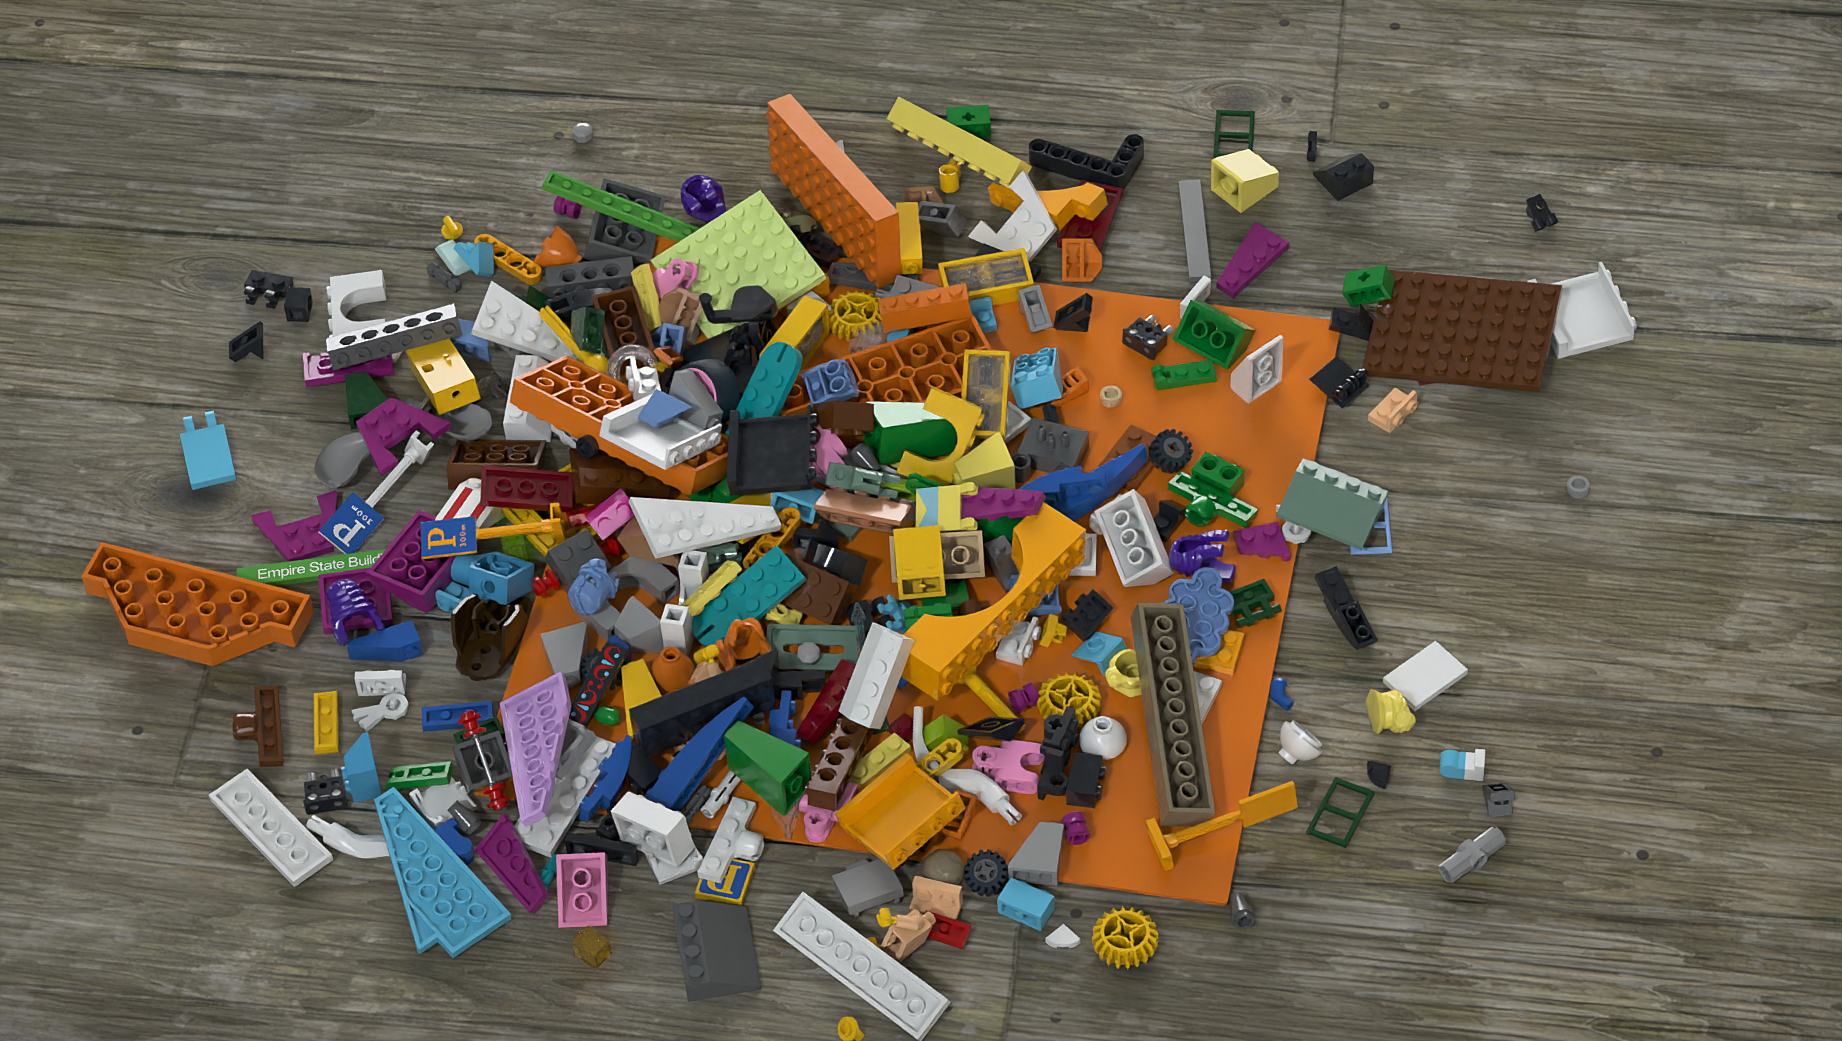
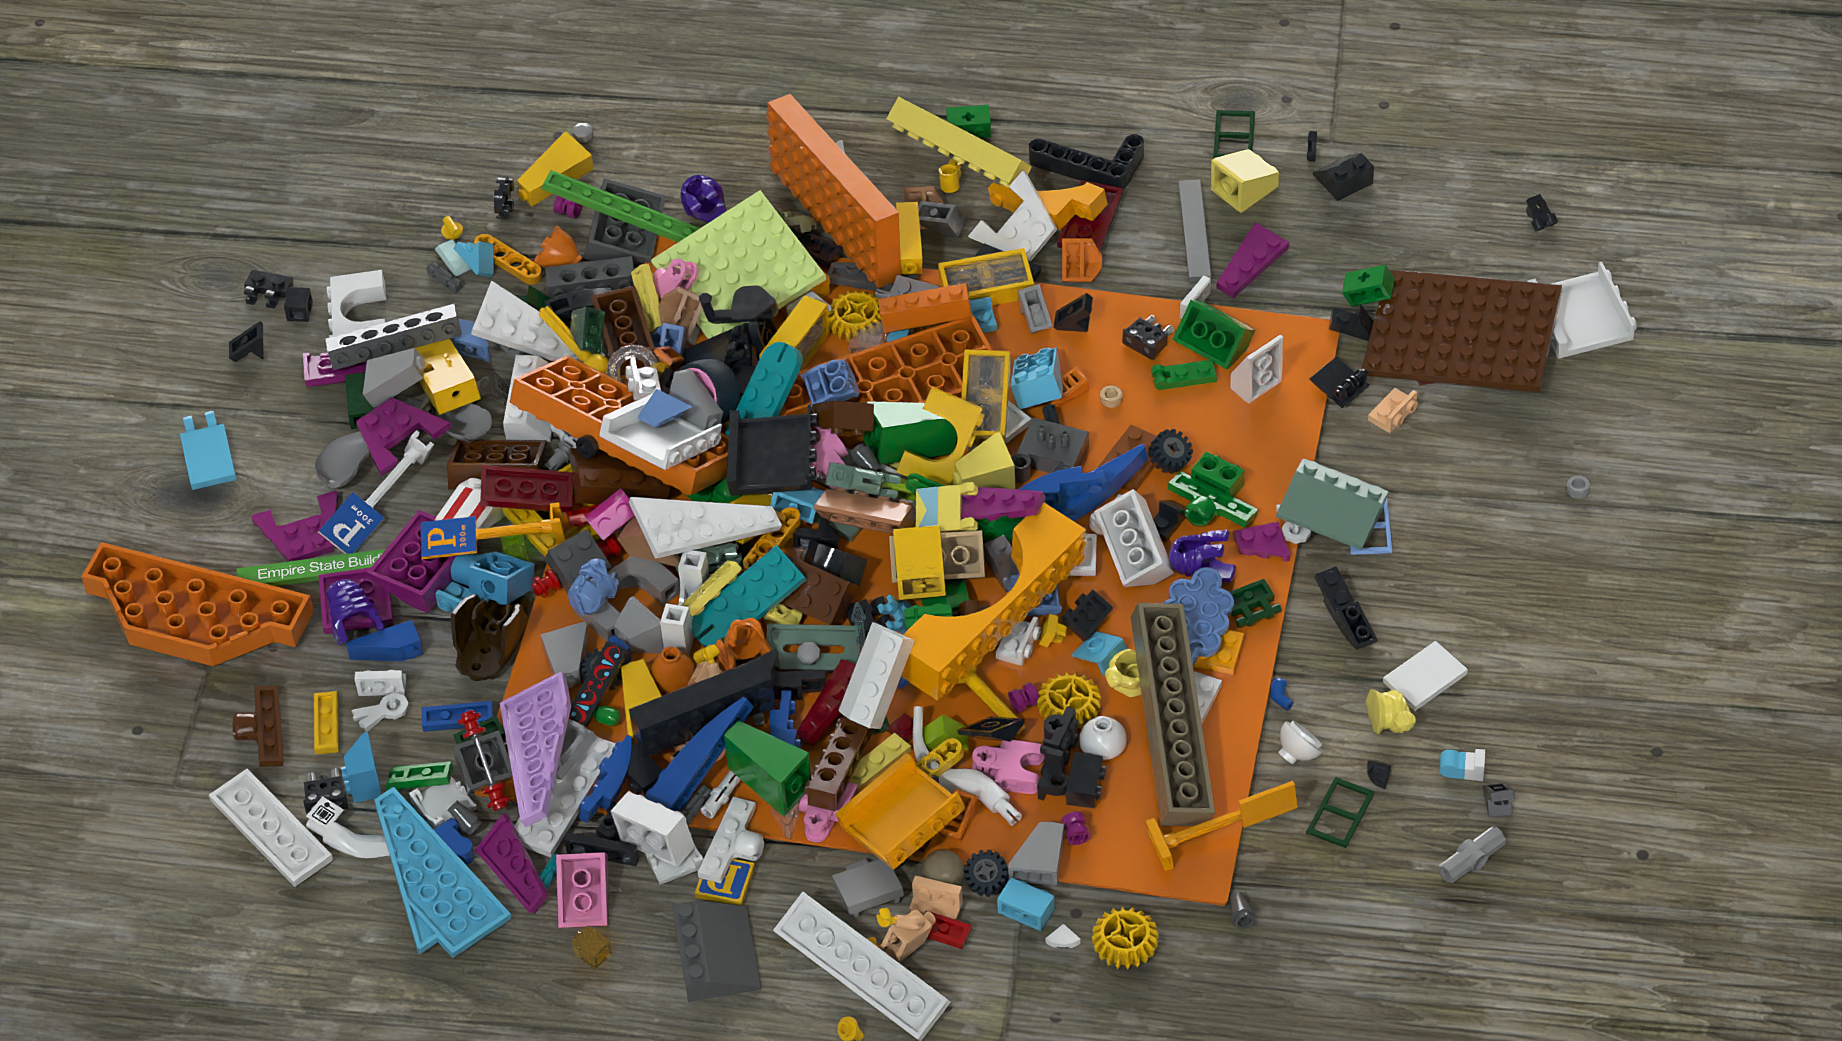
(324, 813): none -> white sticker
(391, 375): none -> light grey slope
(502, 197): none -> black plate
(559, 458): none -> light grey pin
(564, 157): none -> yellow slope

